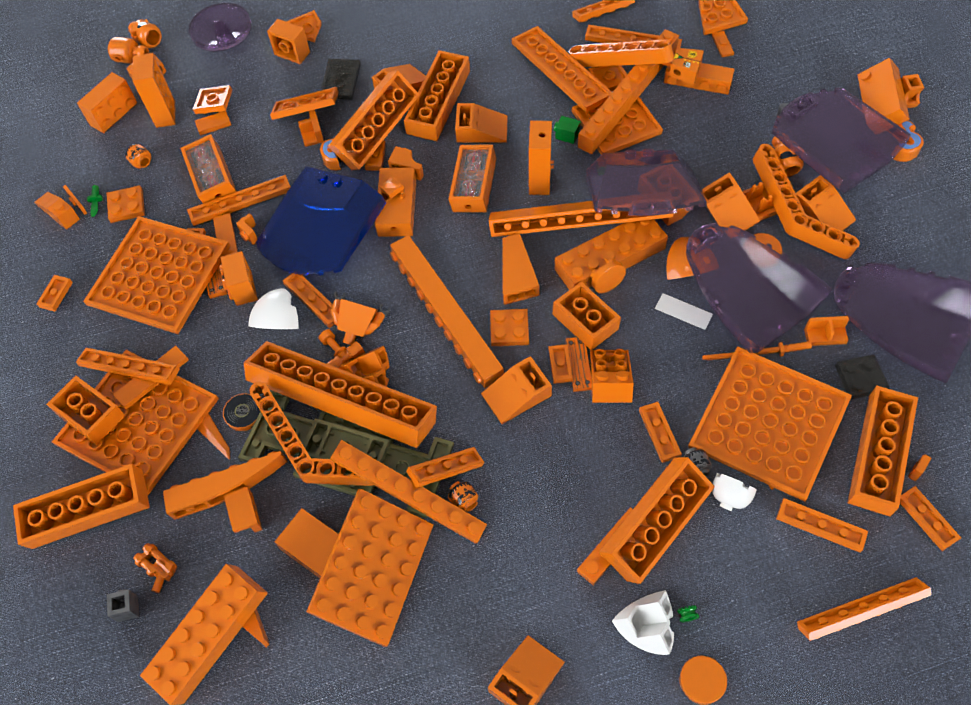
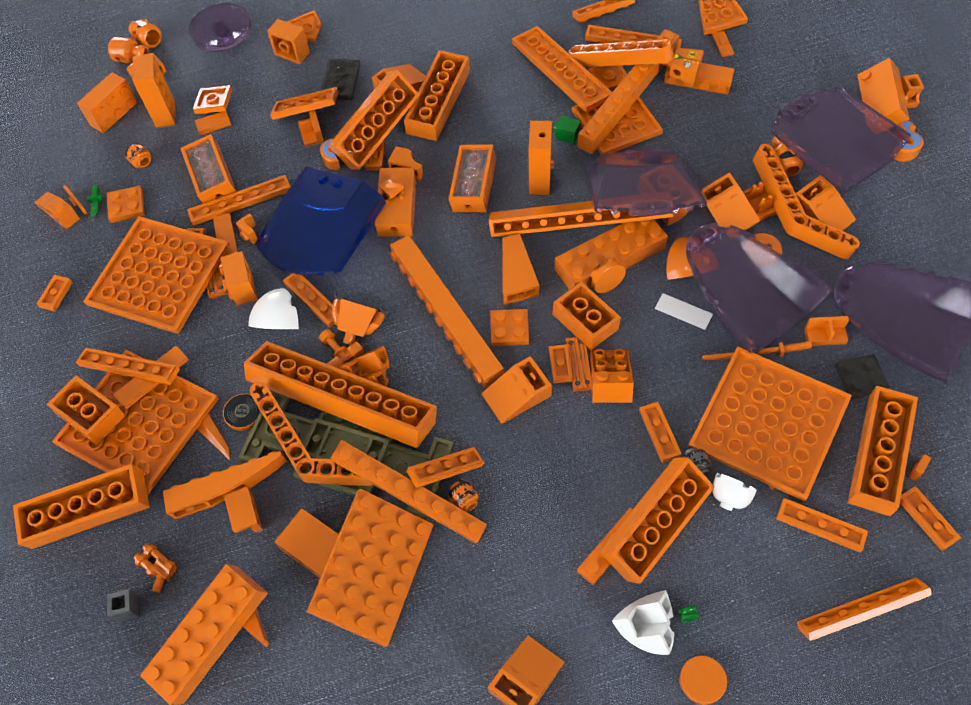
(480, 124): orange slope -> none

